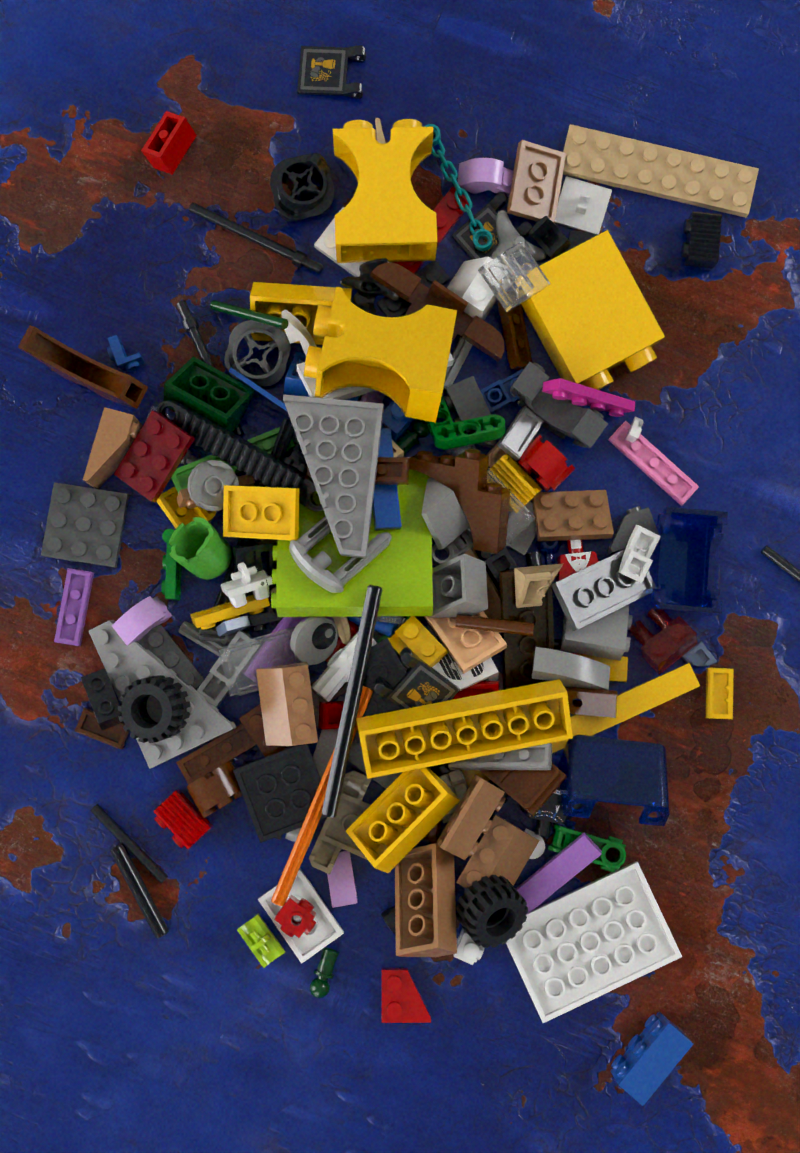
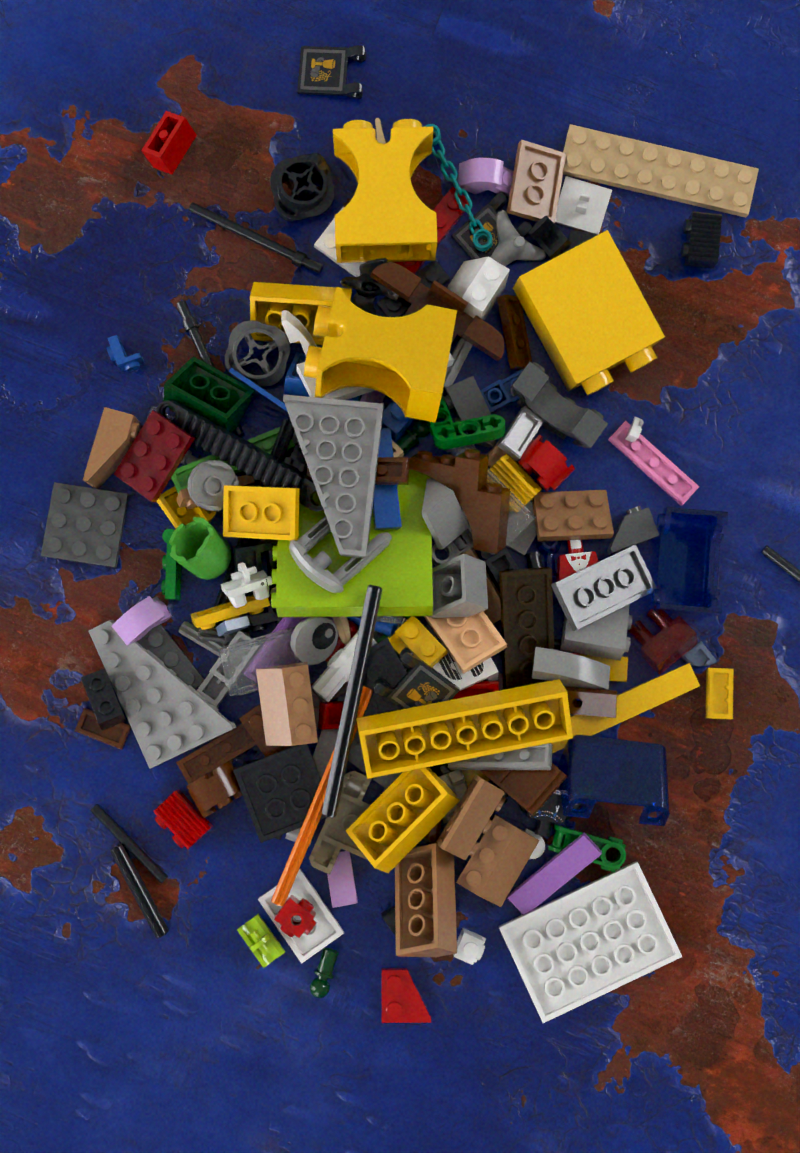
(74, 607): medium lavender tile -> none
(82, 369): reddish brown arch -> none
(135, 709): black tyre -> none
(249, 314): dark green bar -> none
(491, 911): black tyre -> none
(494, 625): reddish brown piece -> none
(514, 276): clear slope -> none
(533, 583): tan slope -> none
(583, 395): dark pink plate -> none
(637, 554): white slope -> none
(650, 1057): blue brick -> none

